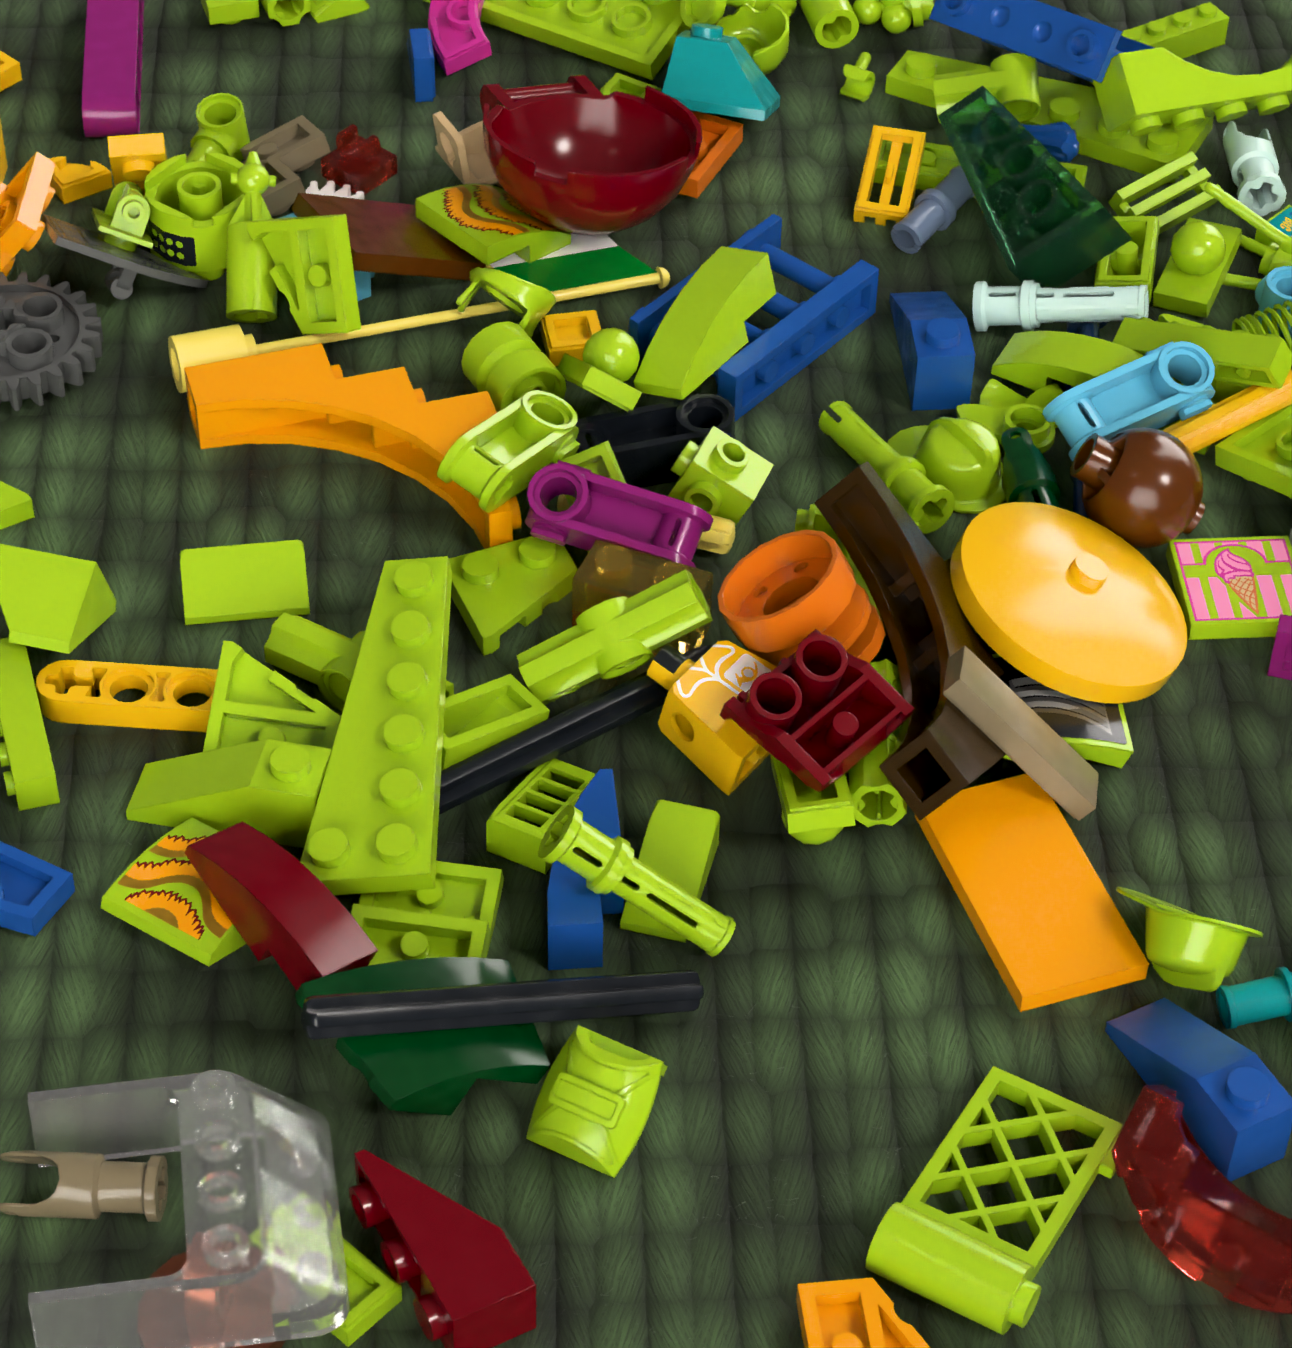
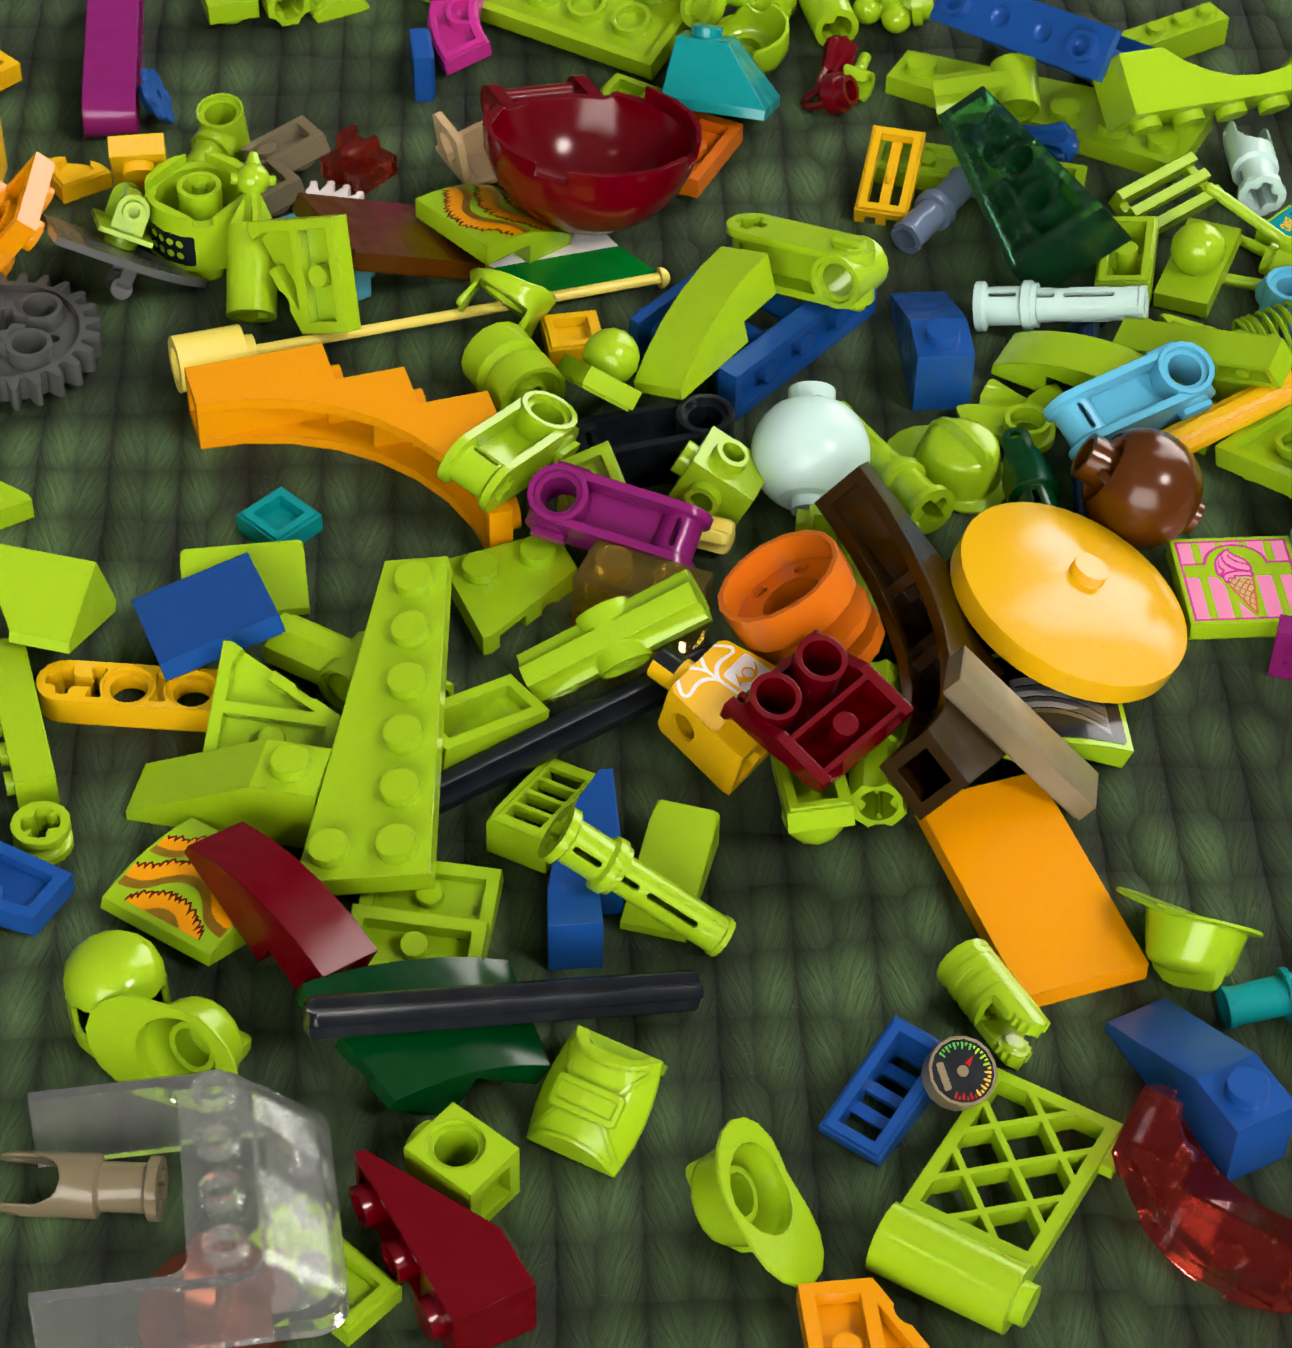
(38, 817): none -> lime bush
(110, 966): none -> lime helmet
(154, 96): none -> blue plant
(154, 1039): none -> lime piece
(202, 610): none -> blue tile
(279, 518): none -> teal tile
(488, 1161): none -> lime brick
(753, 1204): none -> lime piece
(807, 445): none -> light aqua brick
(814, 260): none -> lime piece
(834, 88): none -> dark red piece
(897, 1040): none -> blue slope
(959, 1073): none -> tile
(992, 1000): none -> lime hinge

